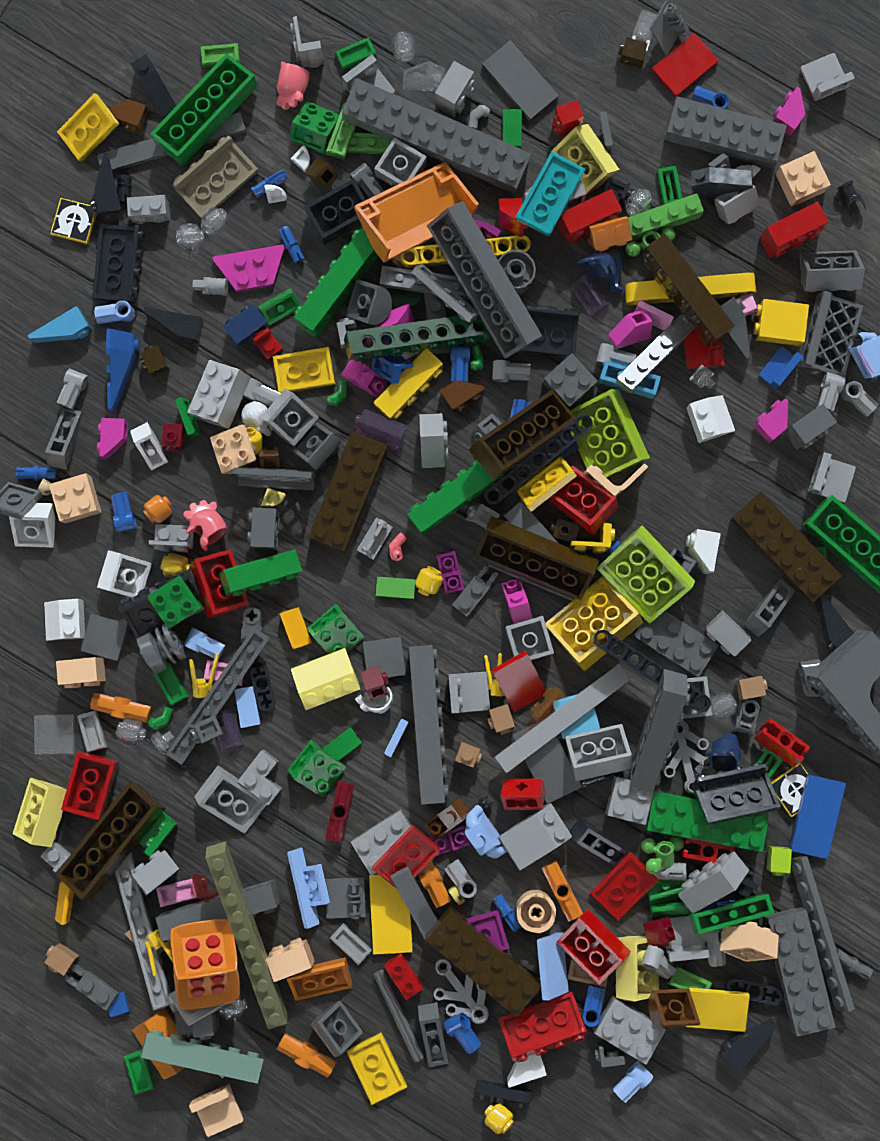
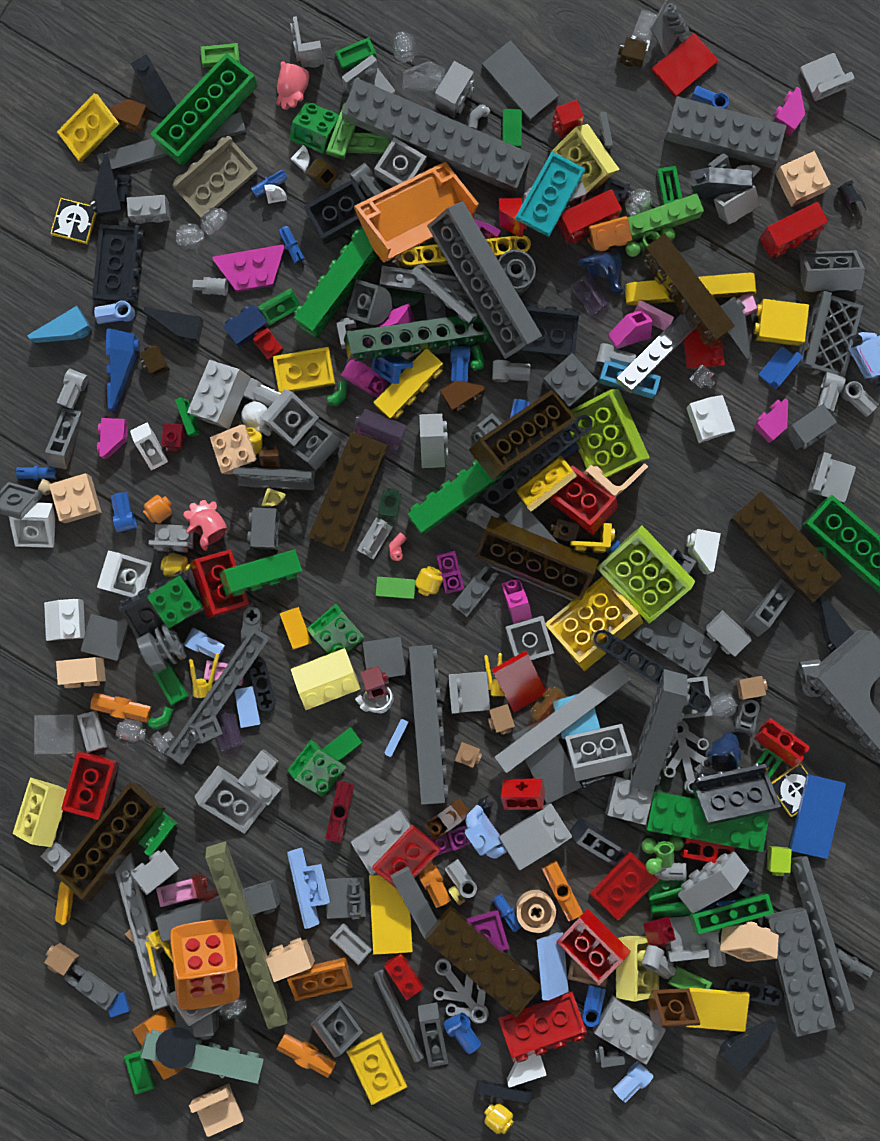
(175, 1047): none -> black tile
(390, 511): none -> clear green brick

